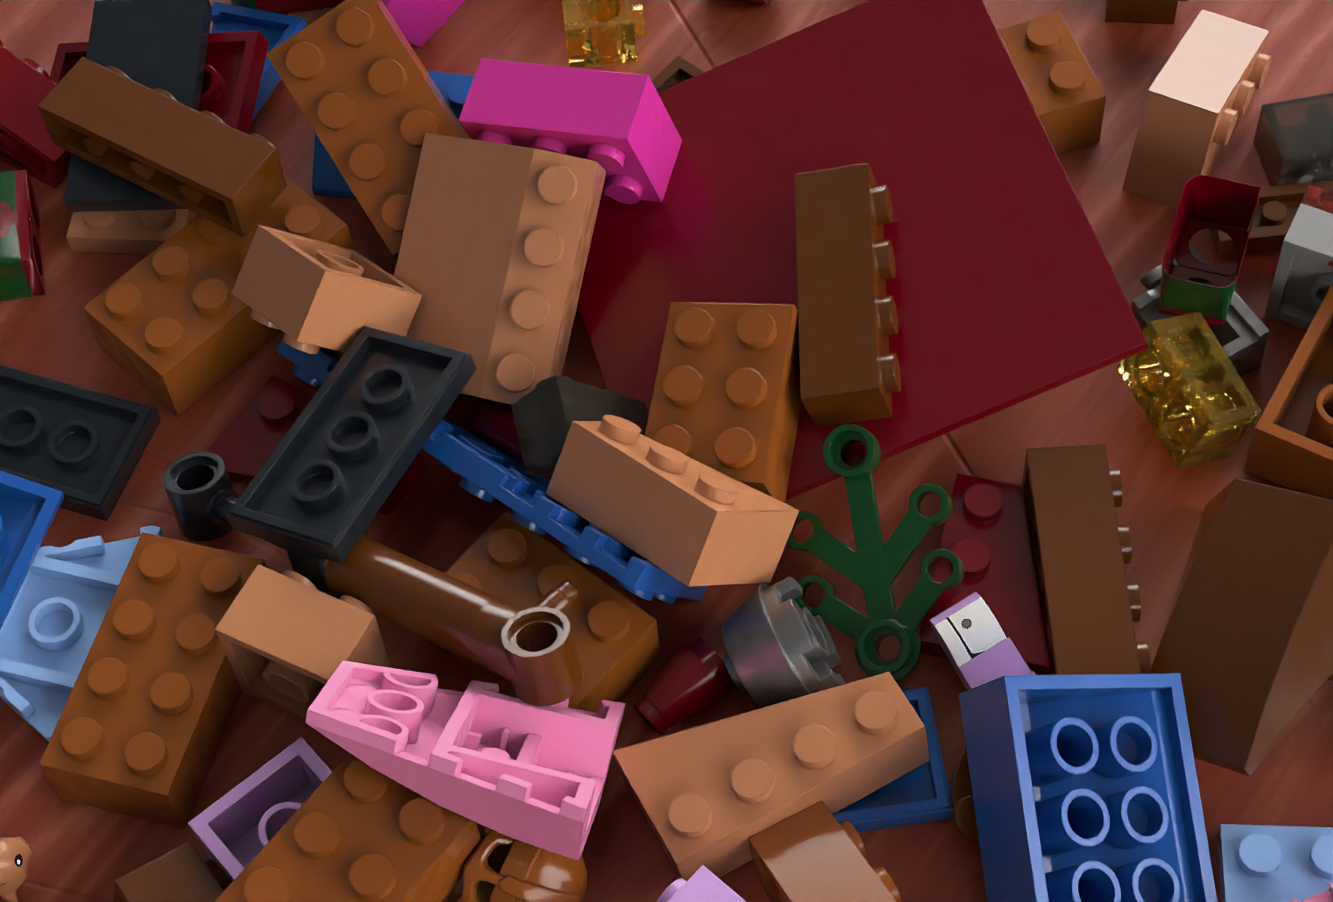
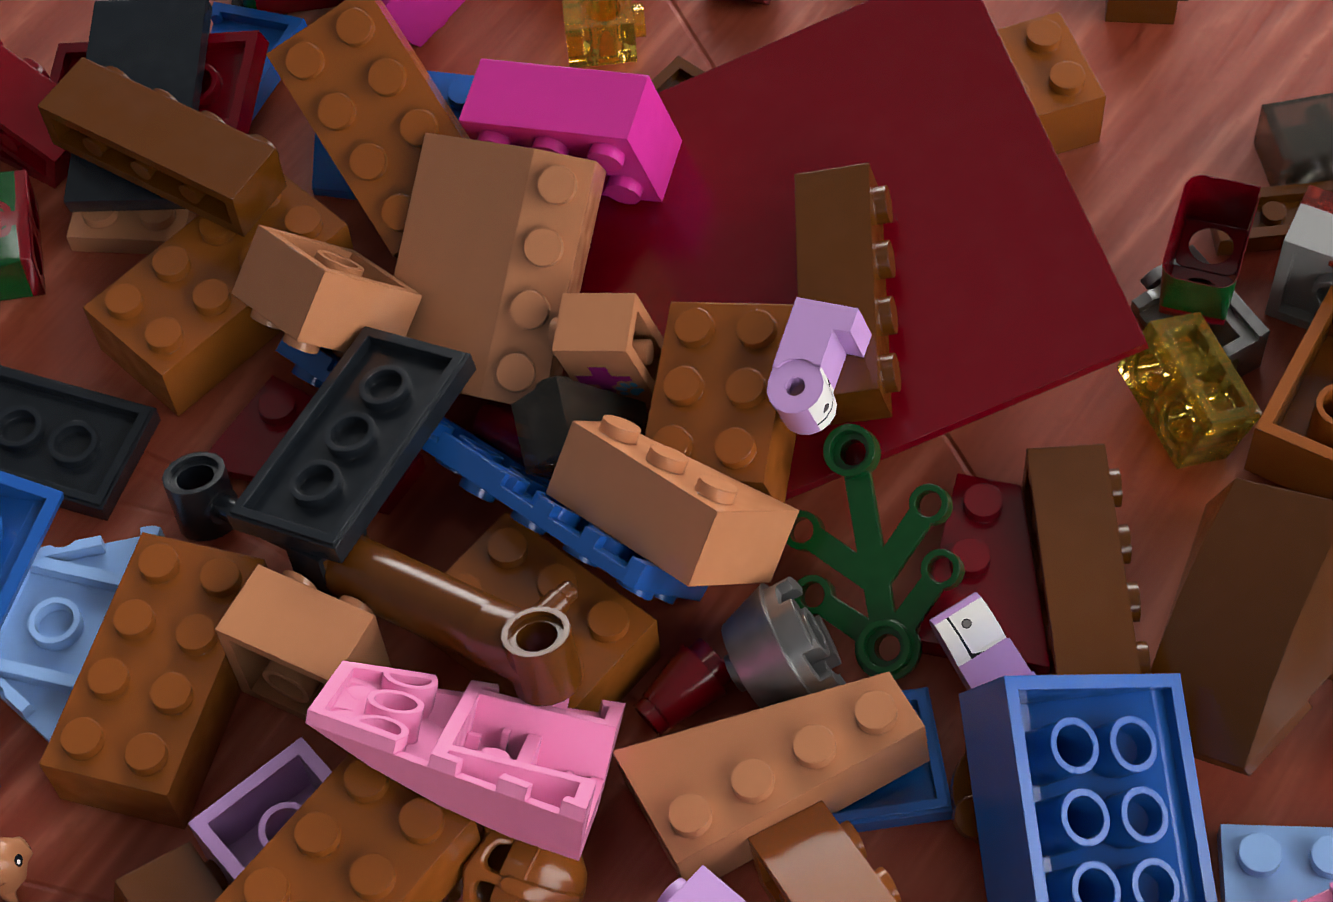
(607, 343): none -> nougat brick
(811, 360): none -> lavender leg
(1195, 105): nougat wedge -> none

